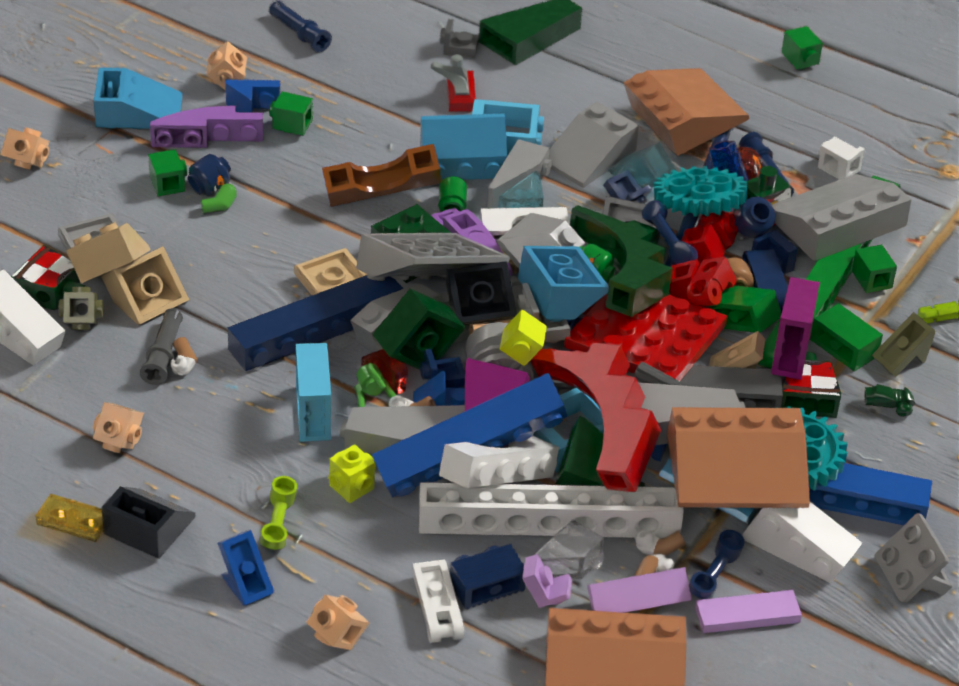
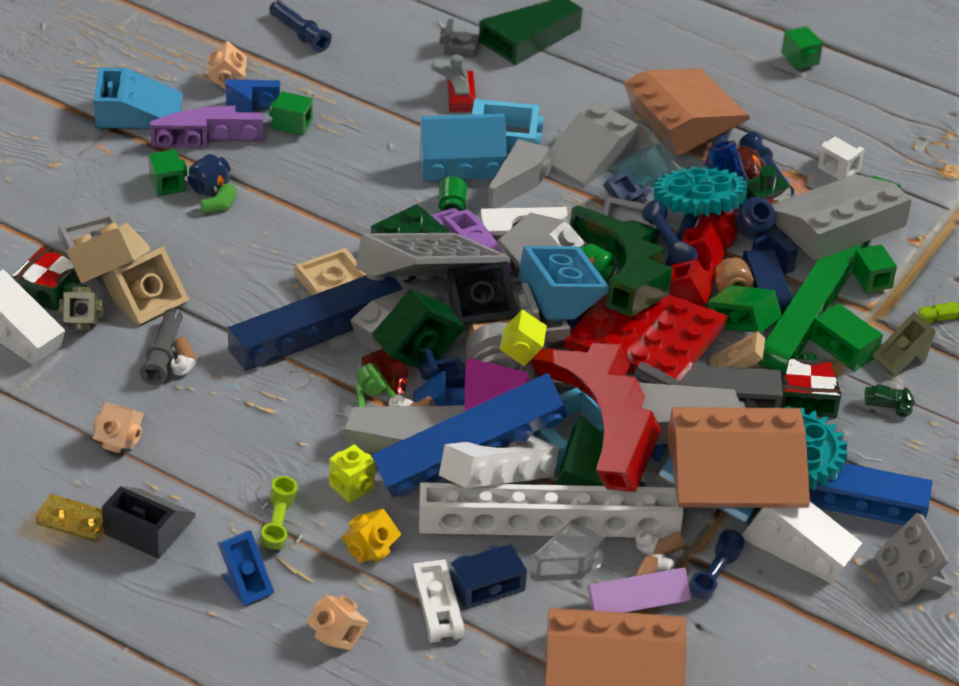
(25, 148): light nougat brick -> none
(313, 392): medium azure window -> none
(370, 536): none -> yellow brick
(411, 170): dark orange arch -> none
(524, 194): clear light blue slope -> none
(542, 585): lavender bracket -> none
(709, 284): red leg -> none
(748, 611): lavender tile -> none
(795, 328): magenta slope -> none

